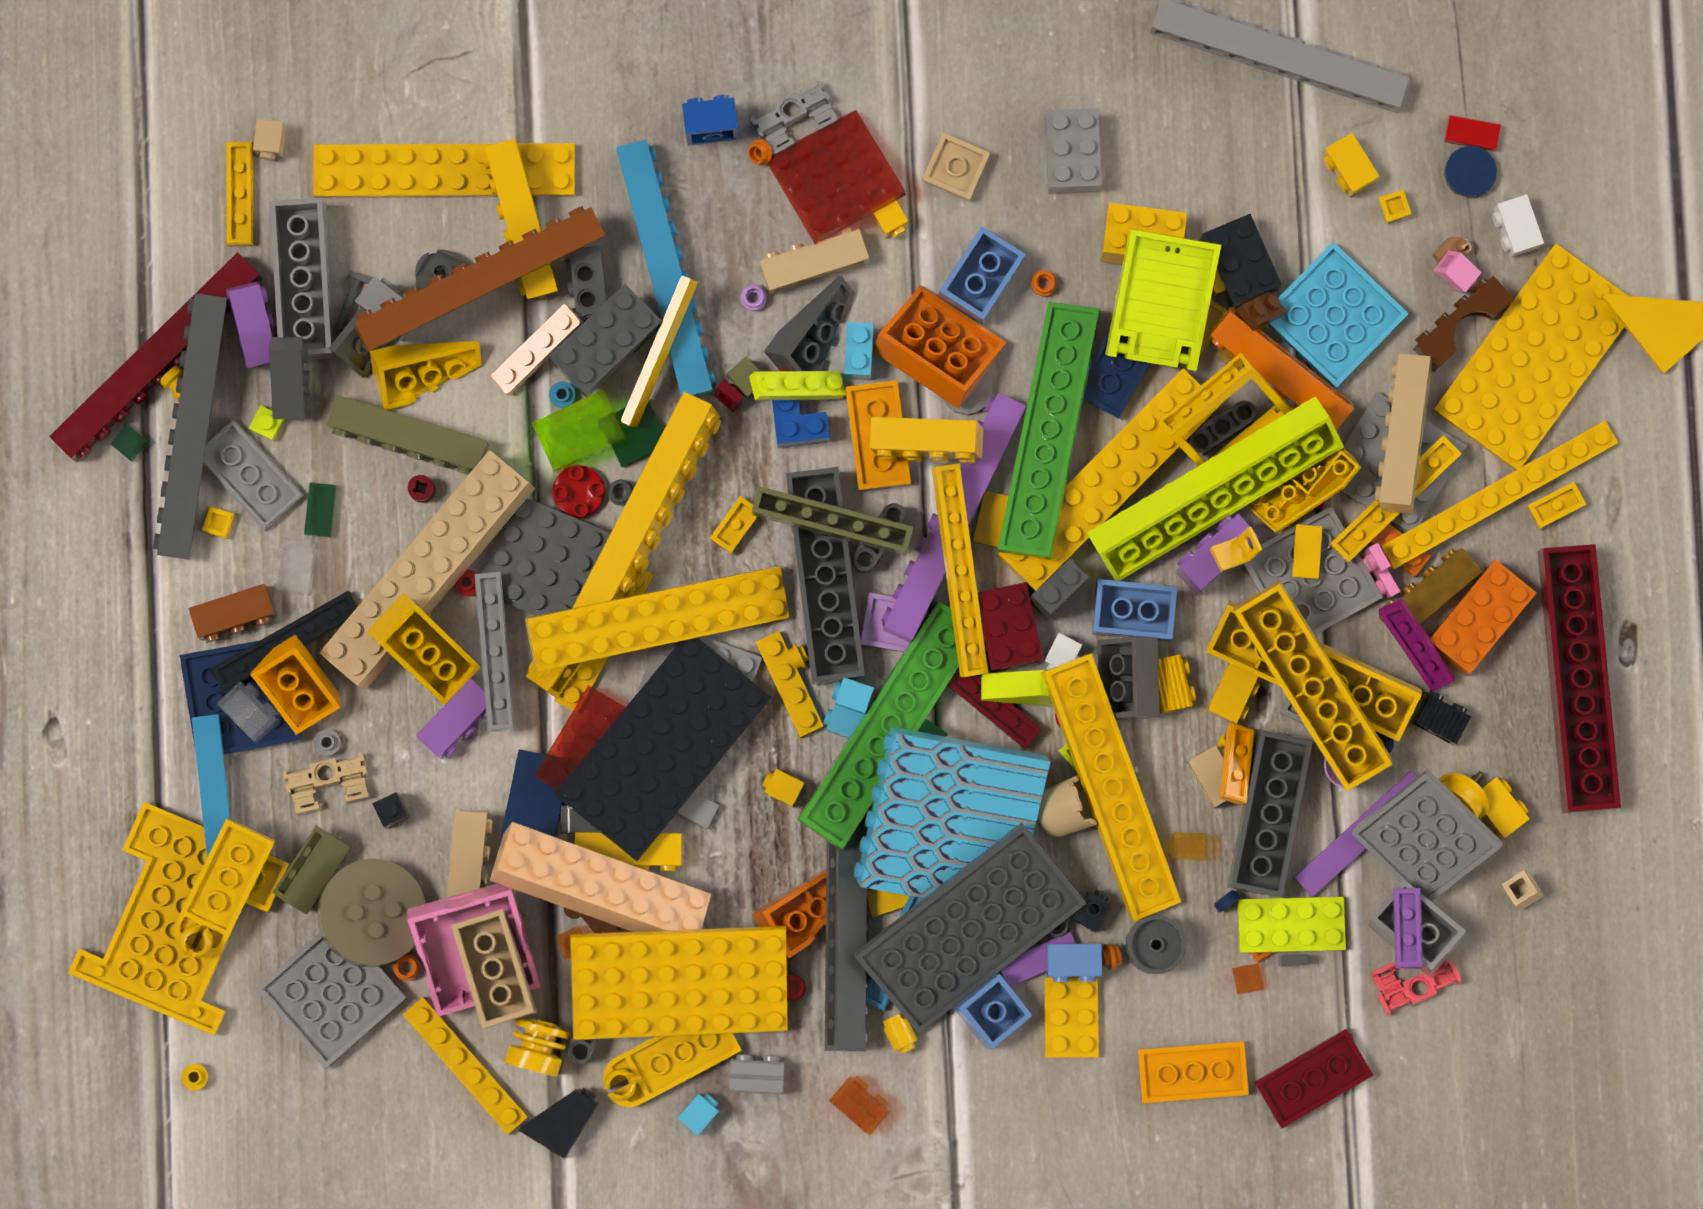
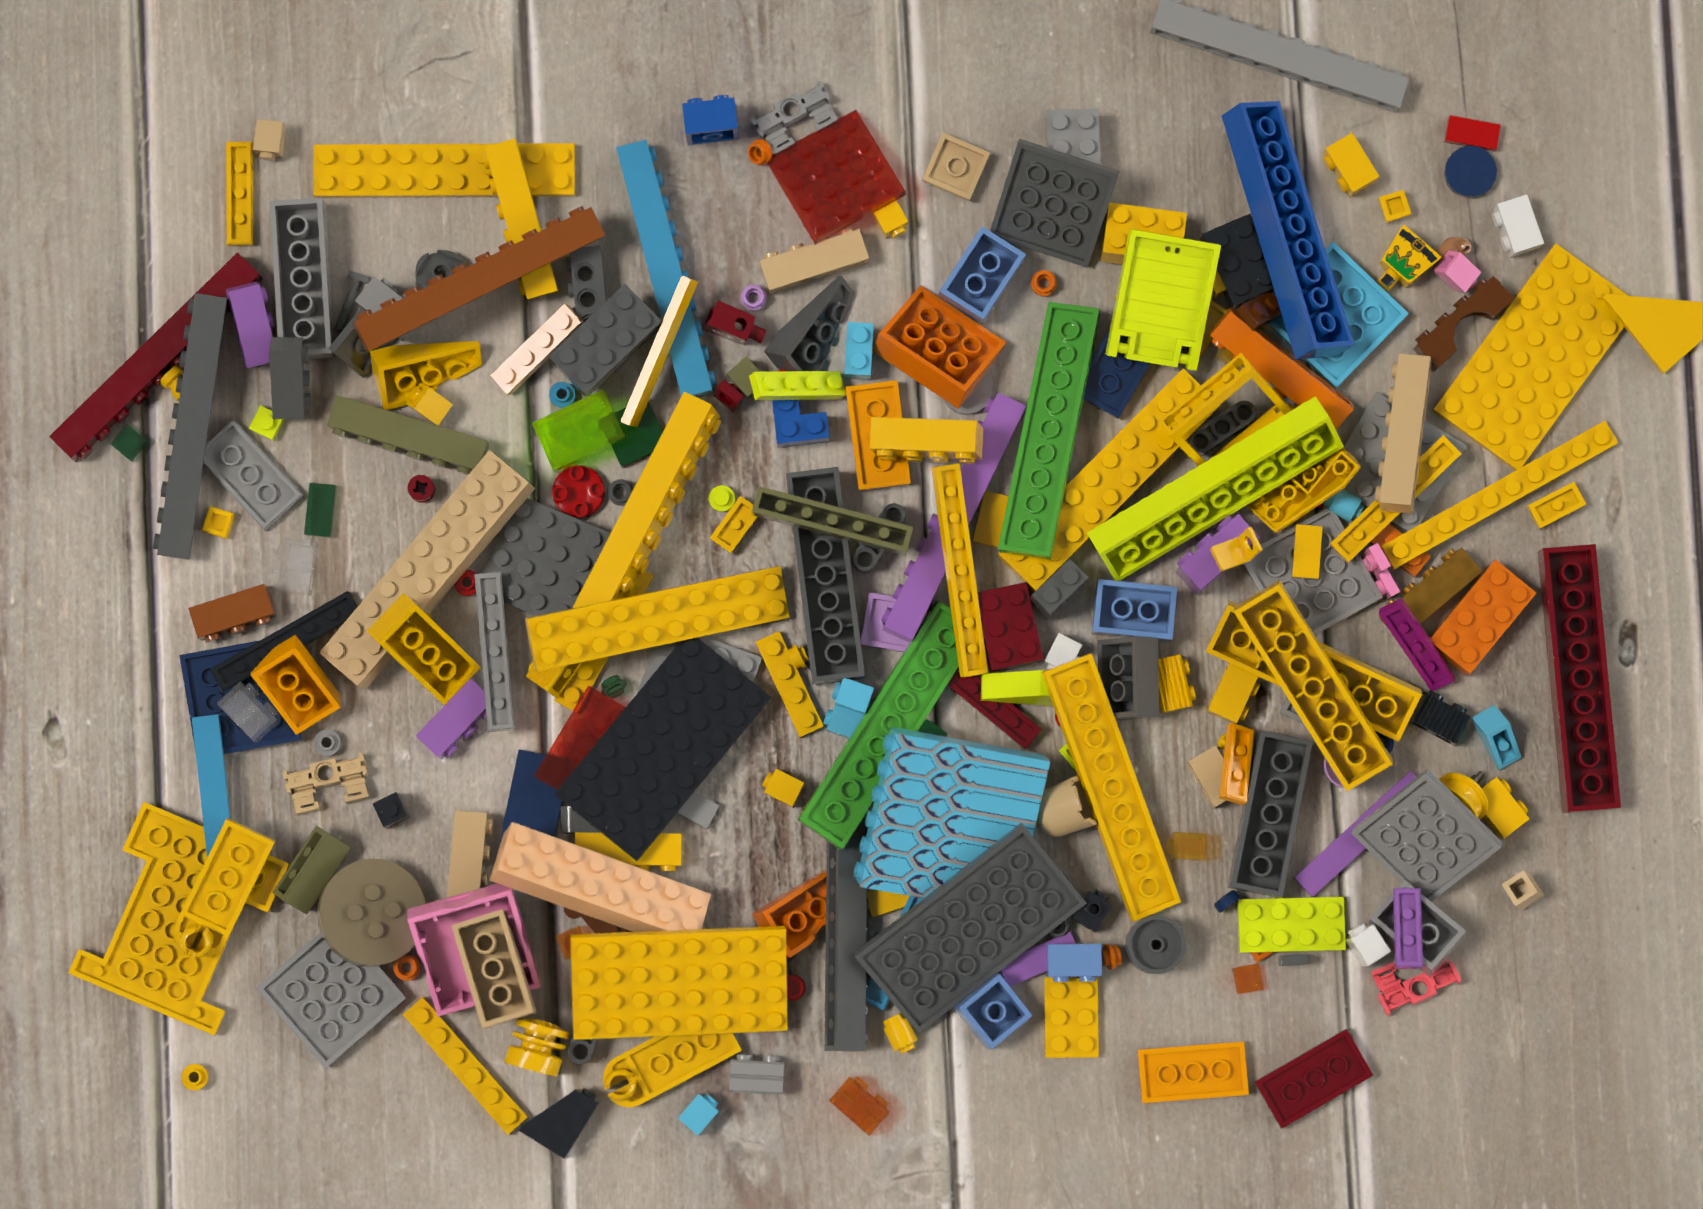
(428, 403): none -> yellow brick
(613, 686): none -> clear green plate
(721, 498): none -> neon yellow plate
(722, 323): none -> dark red torso
(1053, 202): none -> dark grey plate
(1287, 230): none -> blue brick
(1344, 505): none -> medium azure brick
(1366, 944): none -> white brick
(1406, 259): none -> torso
(1497, 737): none -> medium azure slope

